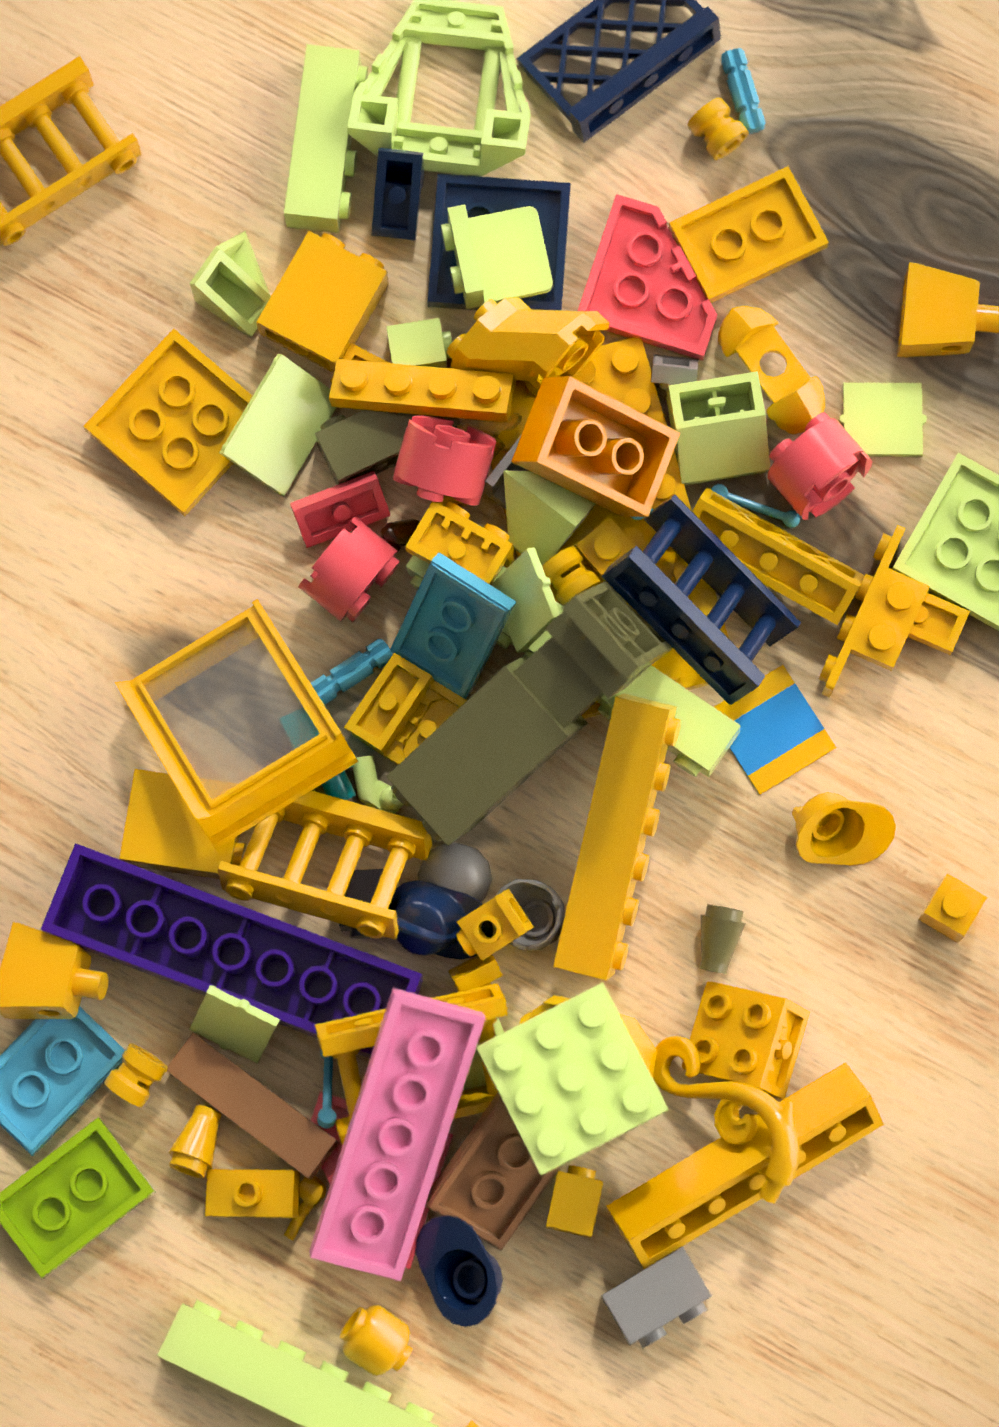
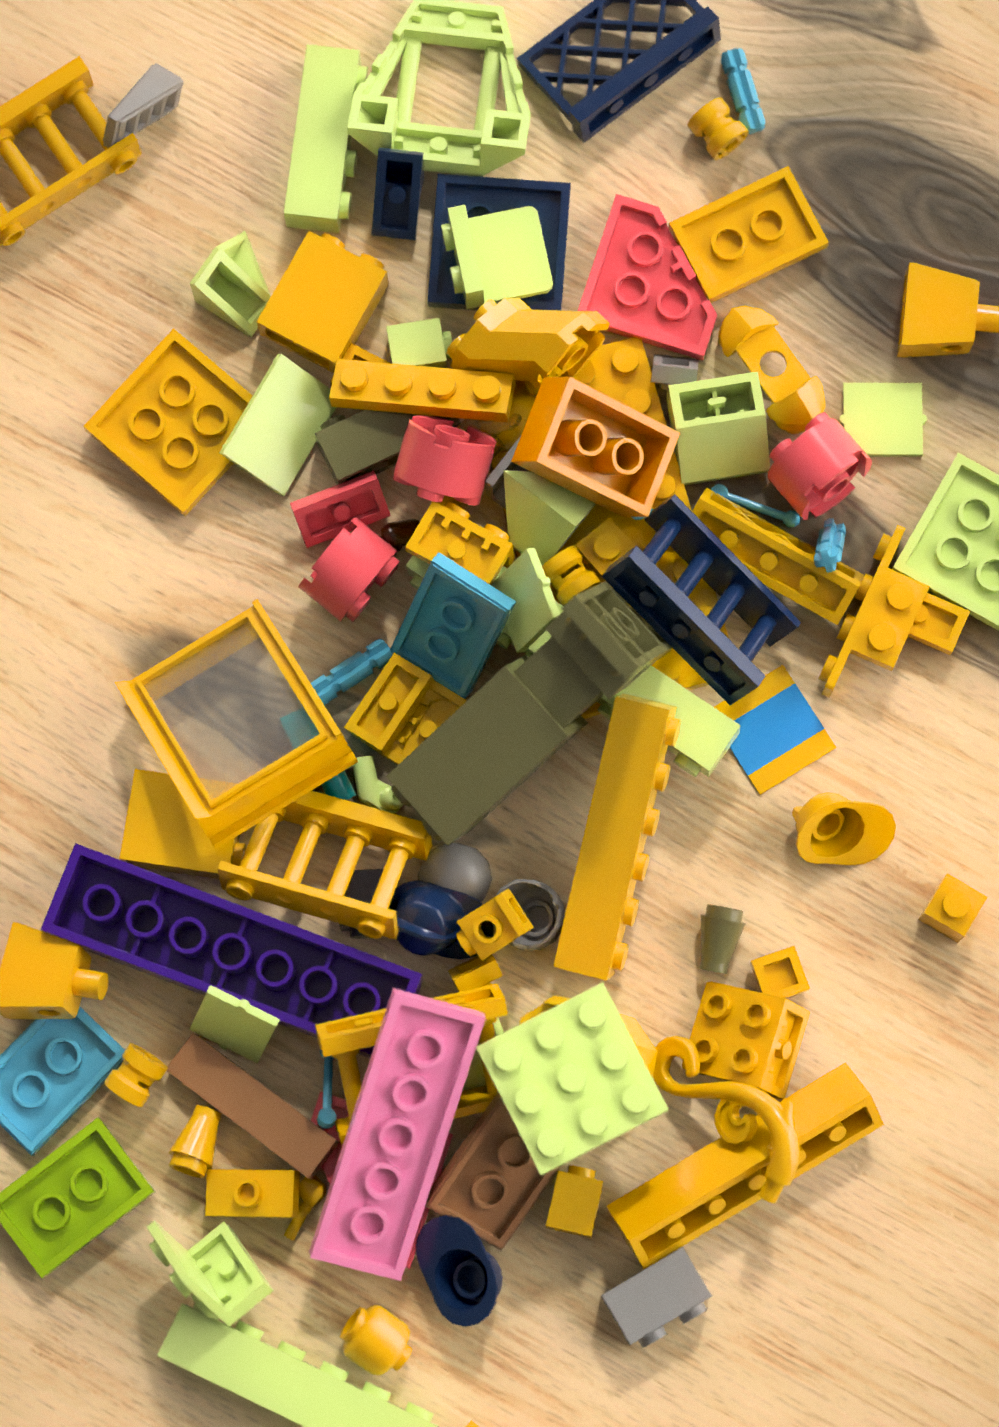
(144, 104): none -> light grey slope
(213, 1270): none -> yellowish green bracket
(780, 973): none -> yellow plate
(830, 545): none -> medium azure axle

